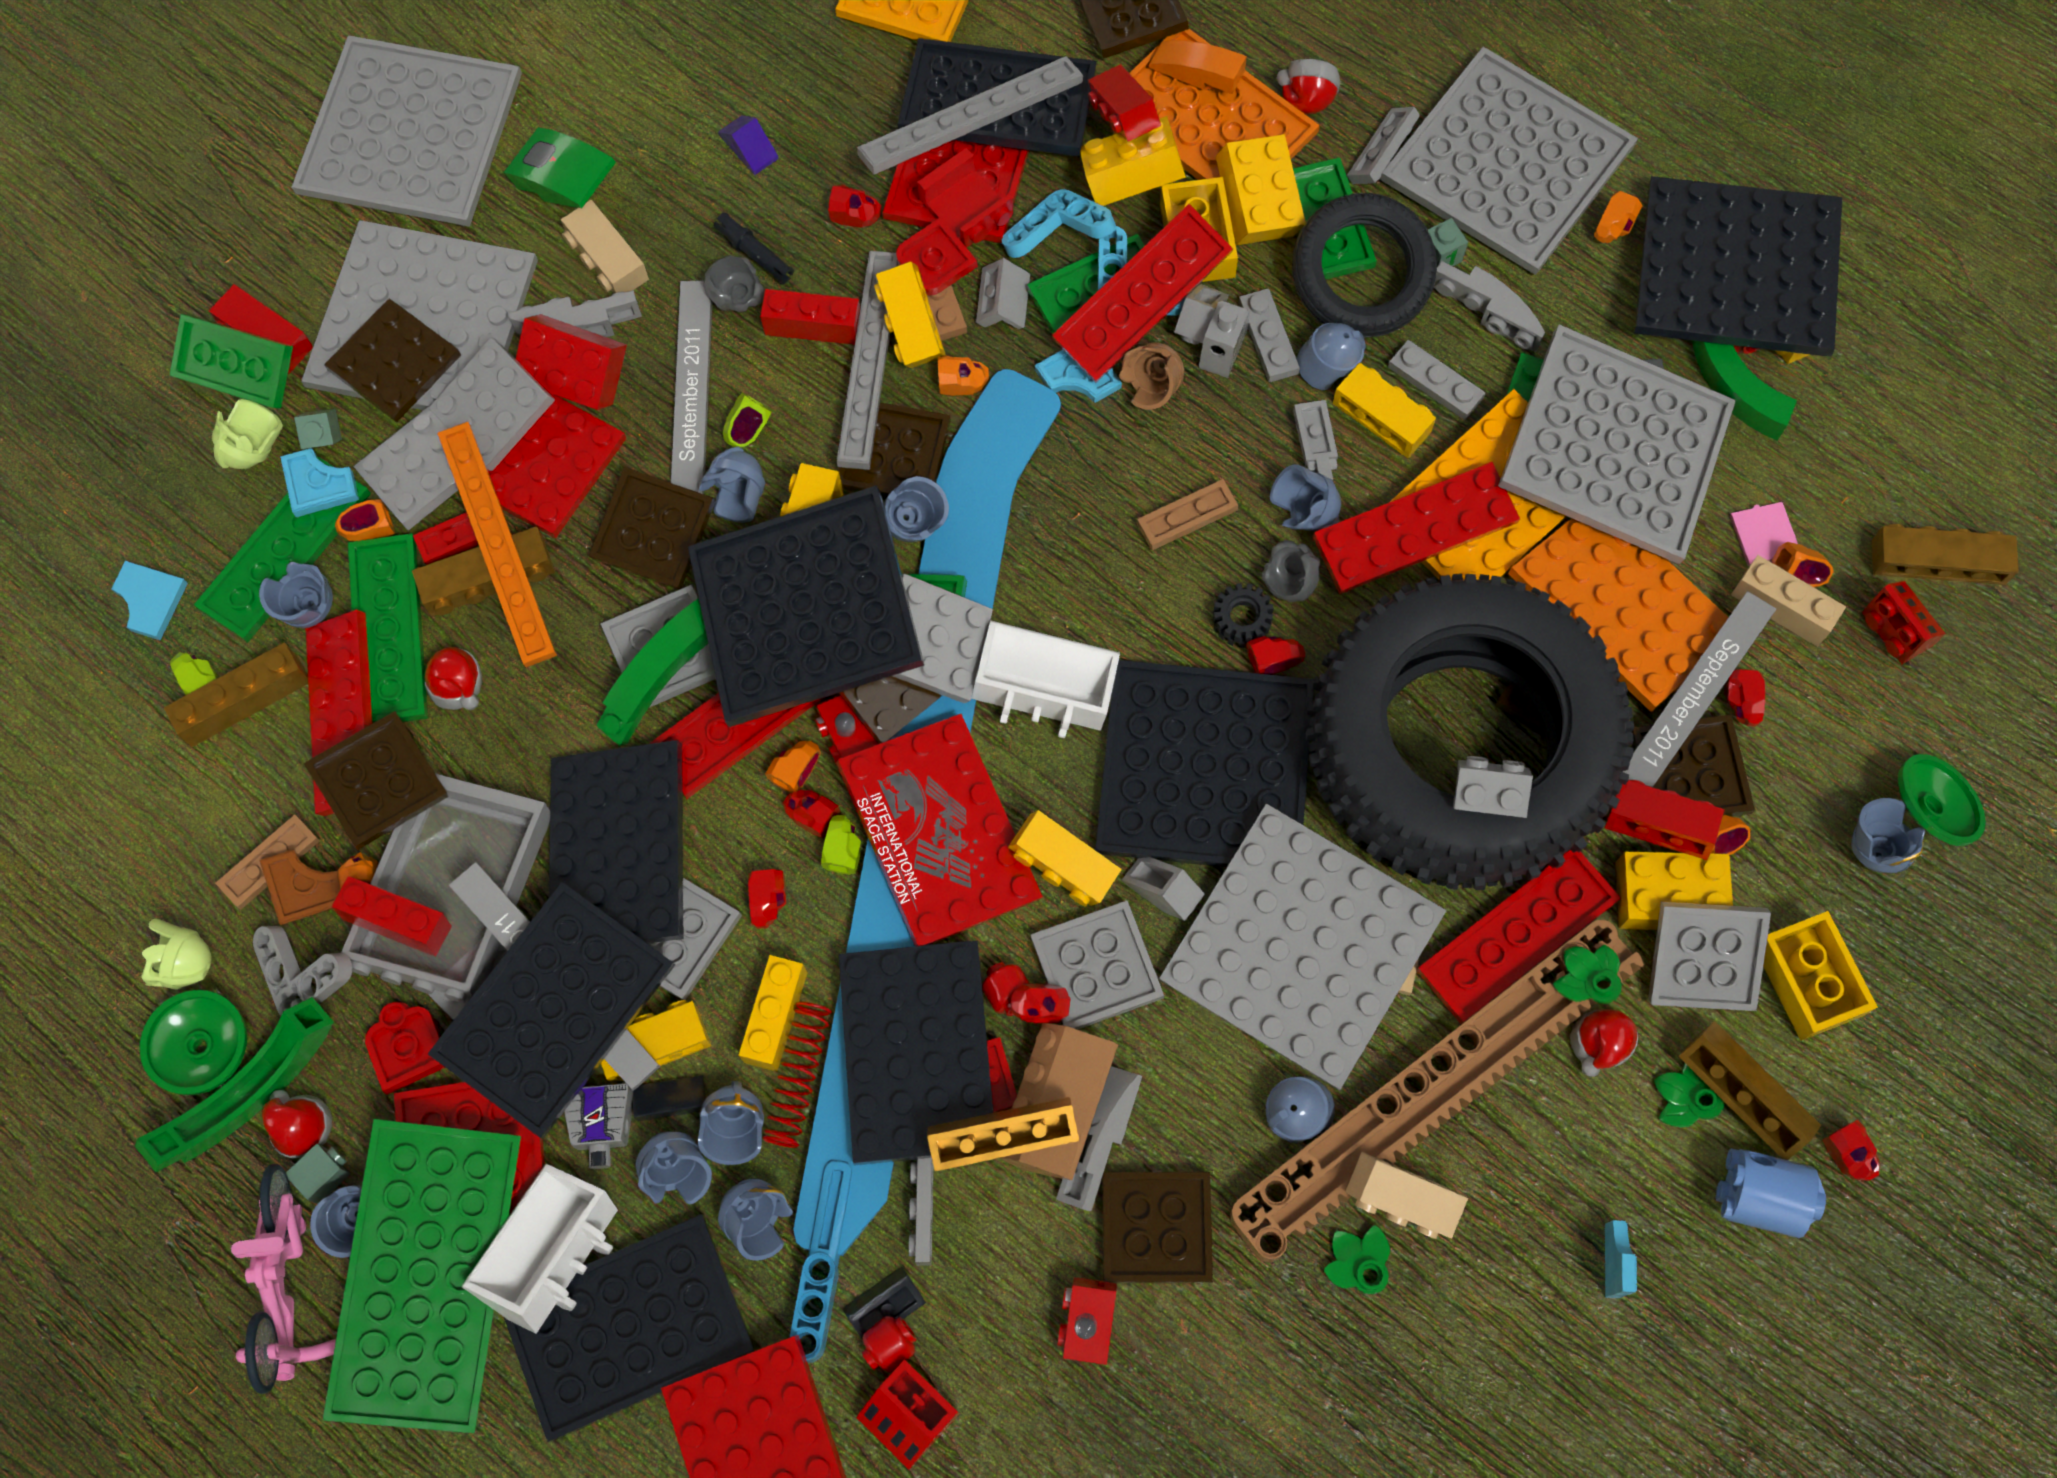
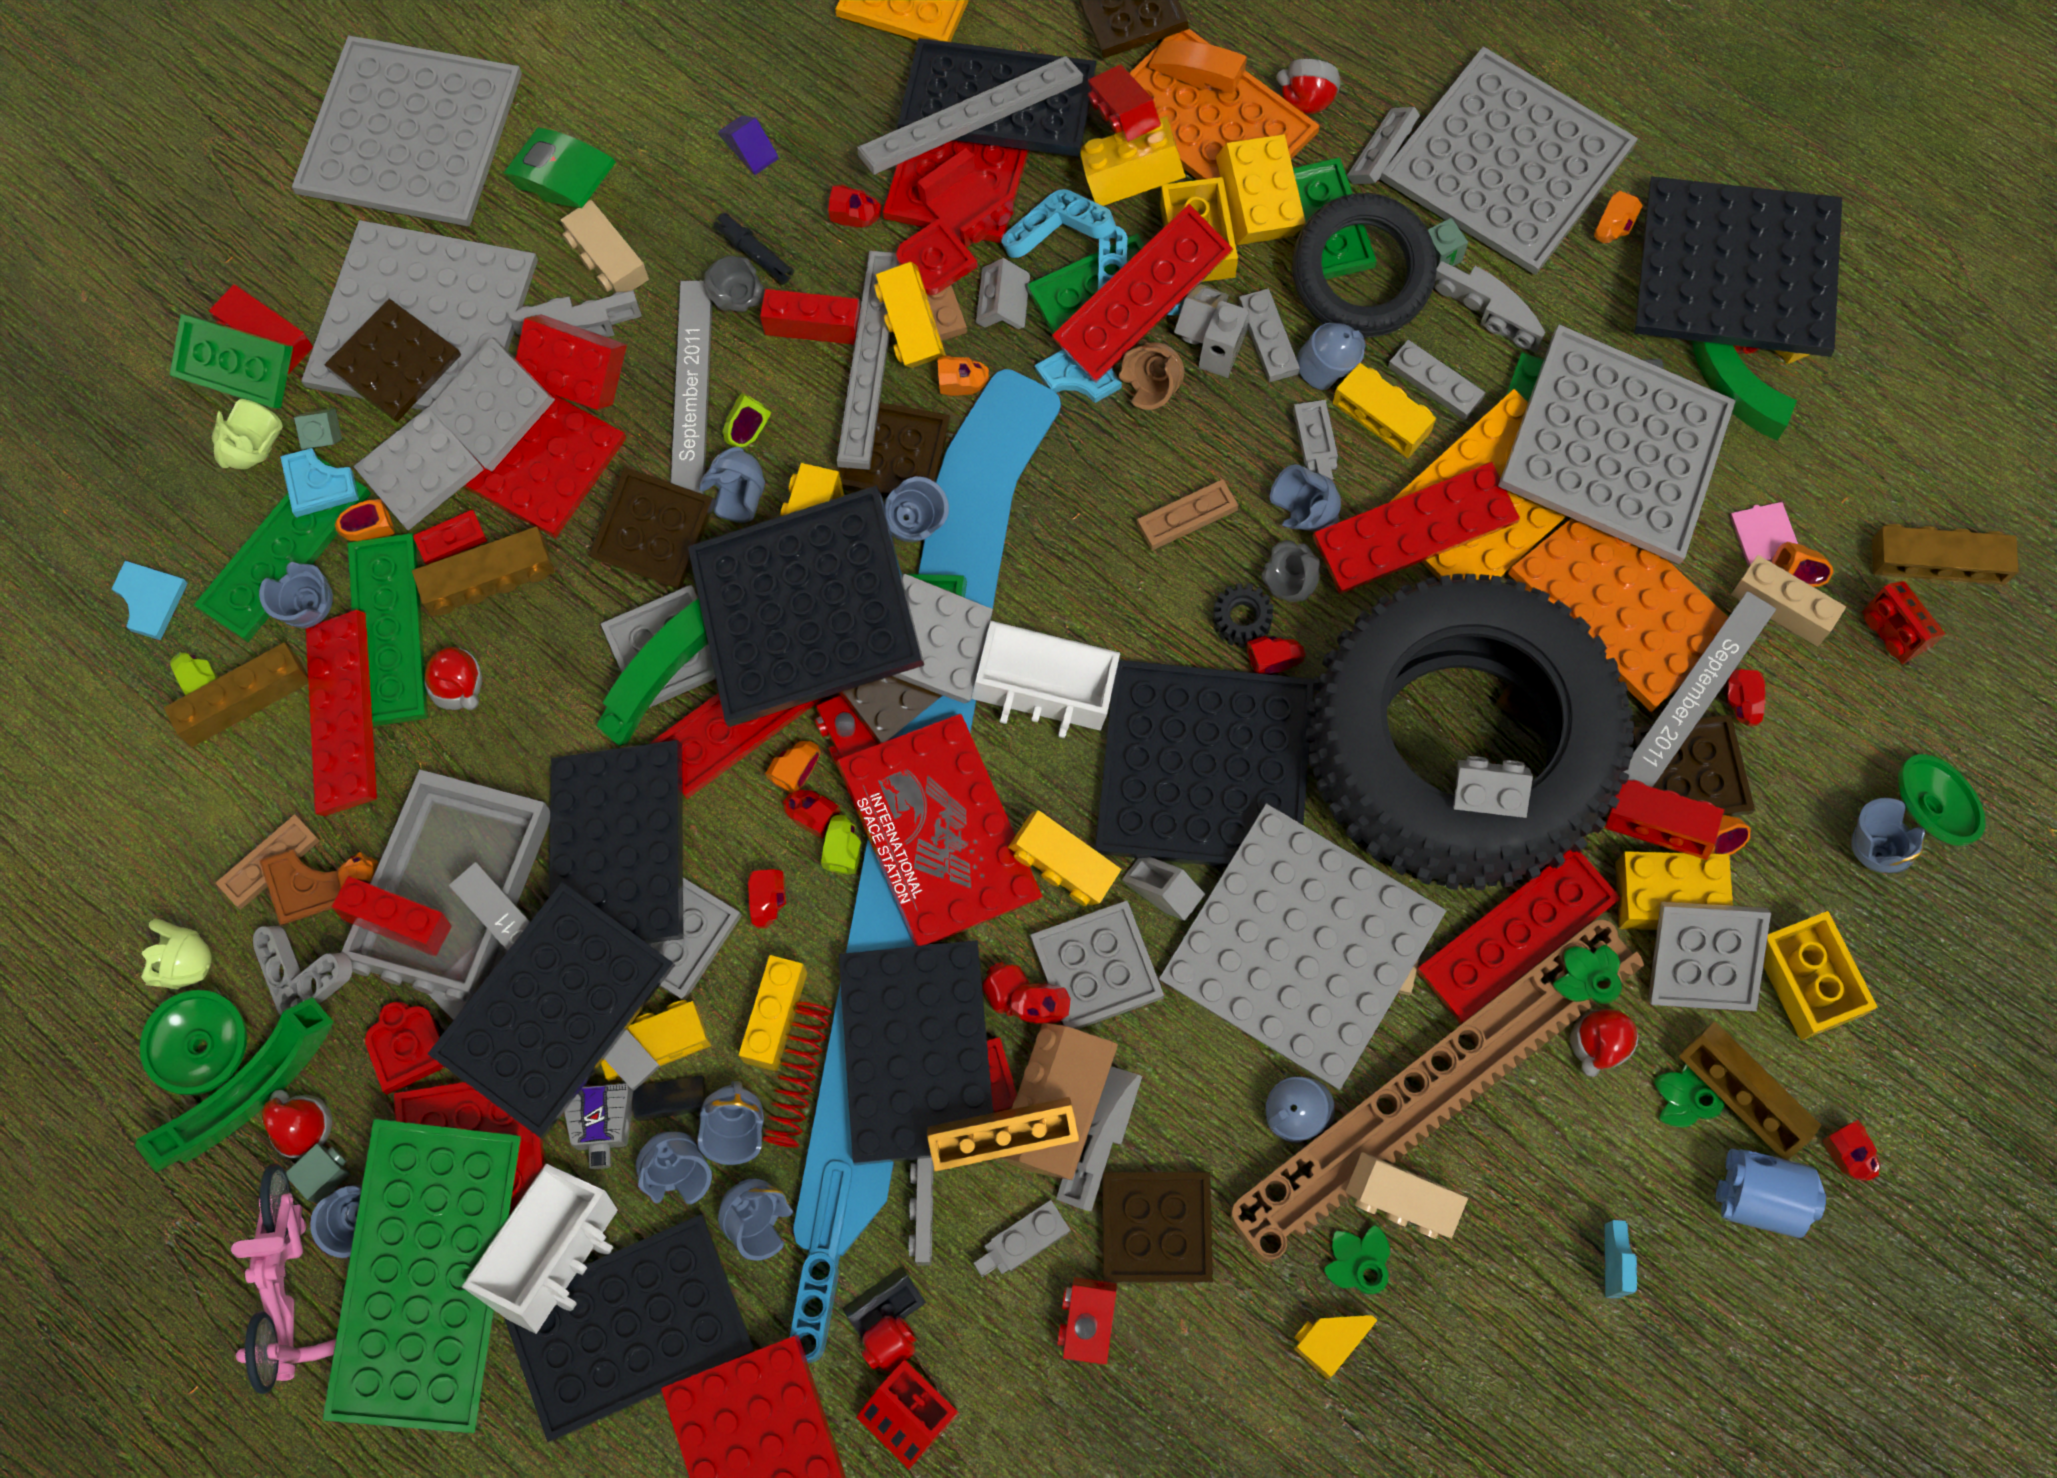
(376, 780): dark brown plate -> none
(497, 544): orange plate -> none
(1023, 1240): none -> light grey hinge
(1331, 1341): none -> yellow slope

